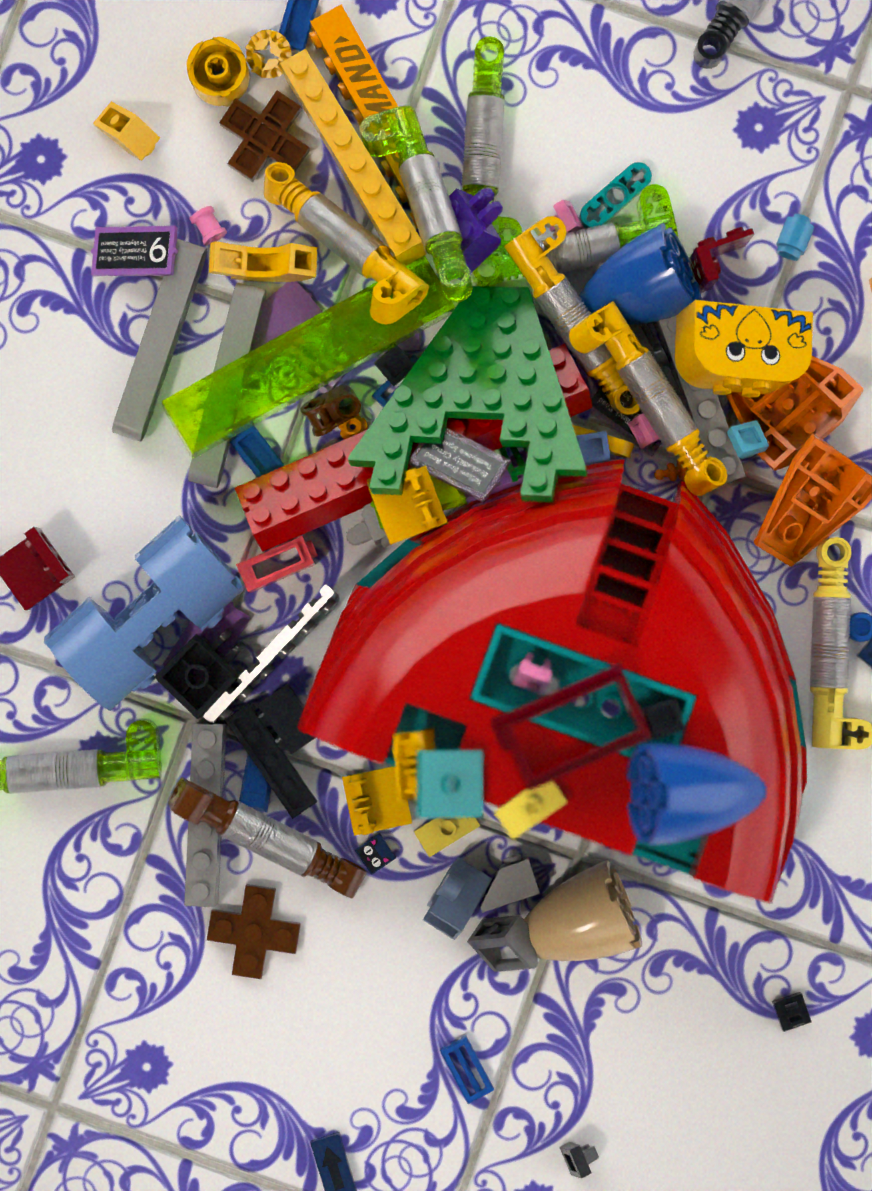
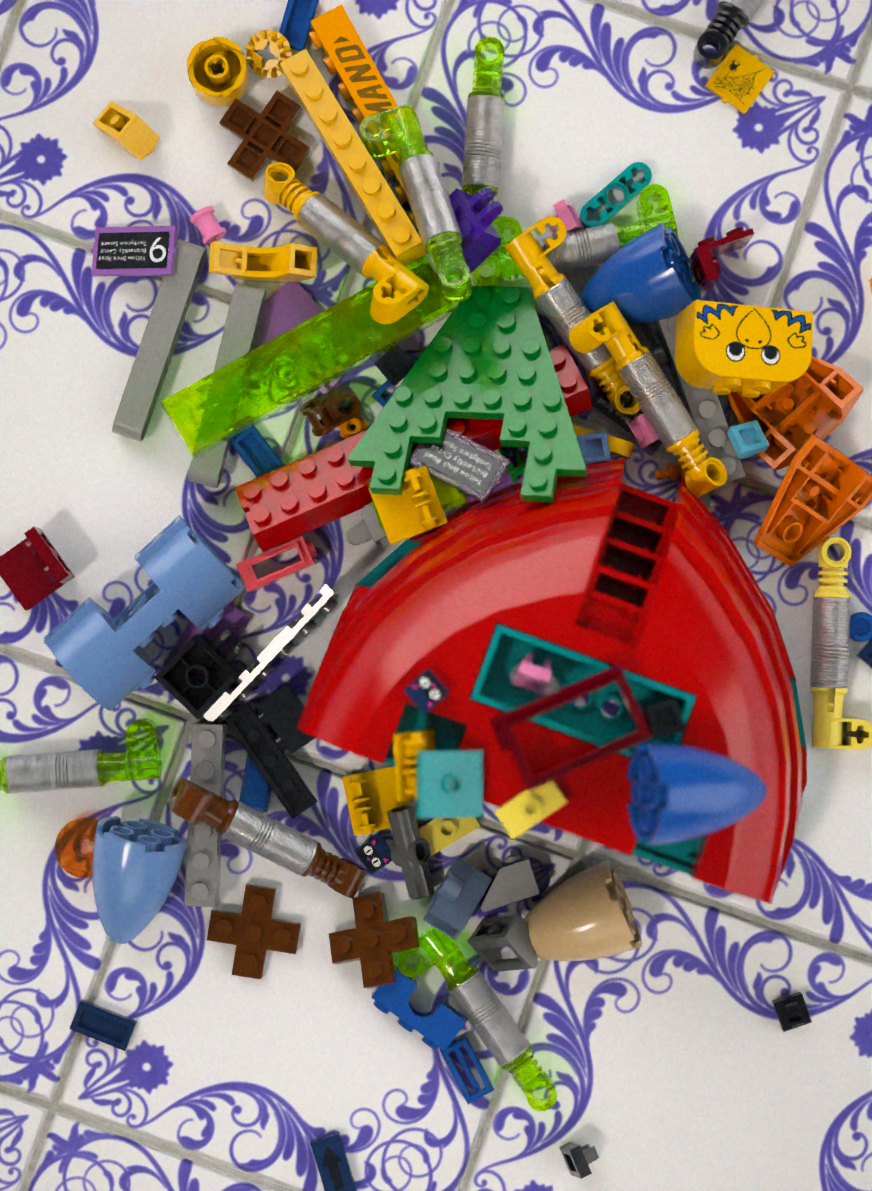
(67, 849): none -> clear orange plate
(103, 1025): none -> dark blue tile
(133, 873): none -> medium blue cylinder
(374, 940): none -> reddish brown plate
(410, 852): none -> dark grey piece
(426, 691): none -> tile
(436, 1026): none -> blue arch
(482, 1011): none -> piece
(739, 79): none -> yellow piece
(794, 237): dark azure brick -> none

